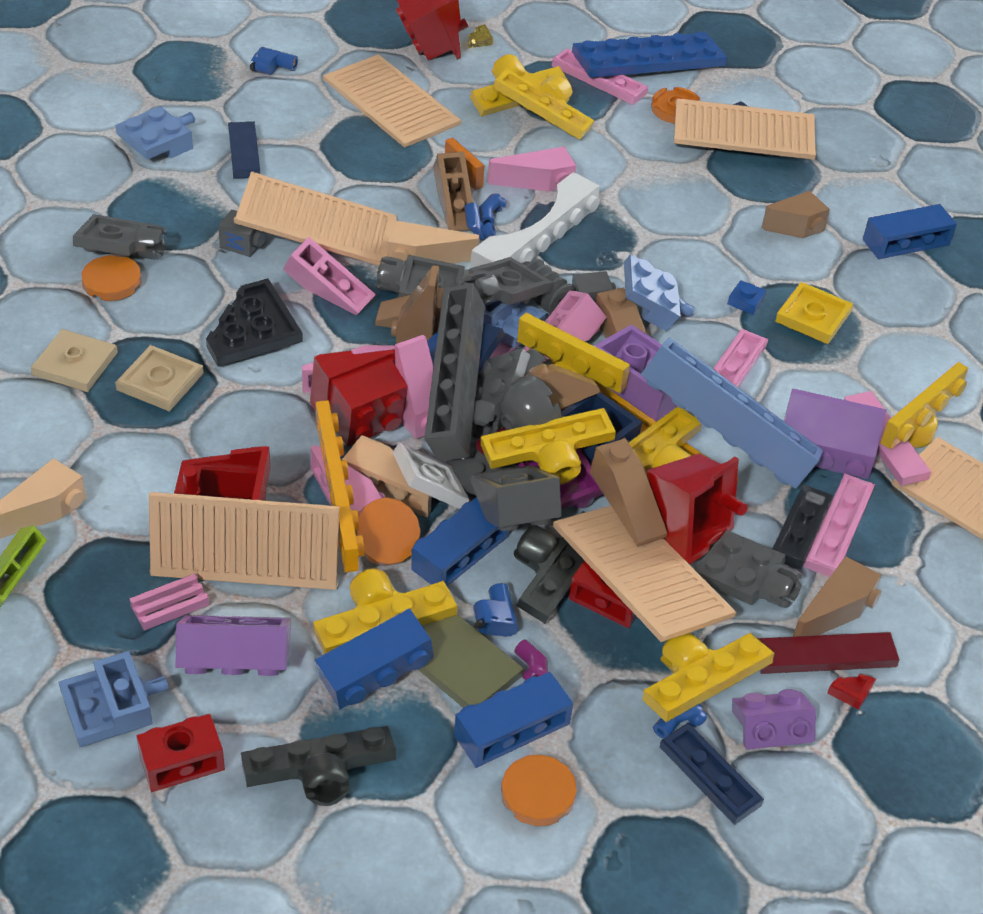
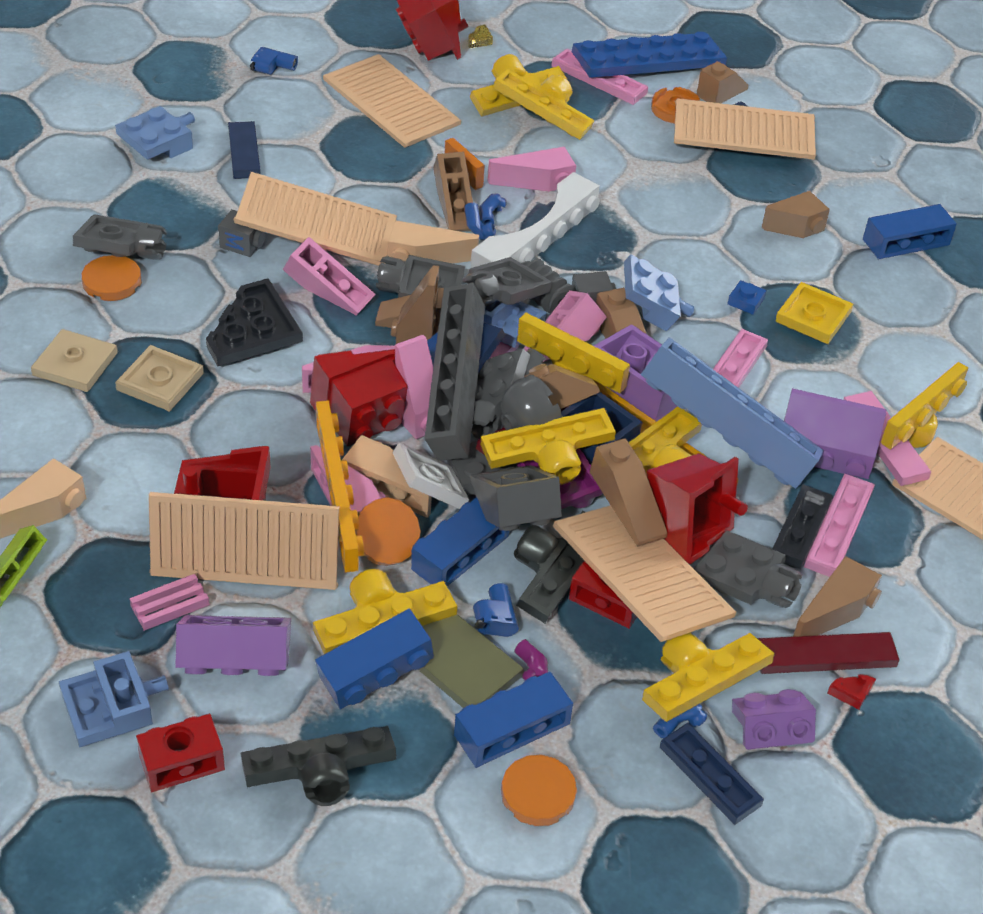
(719, 83): none -> medium nougat slope

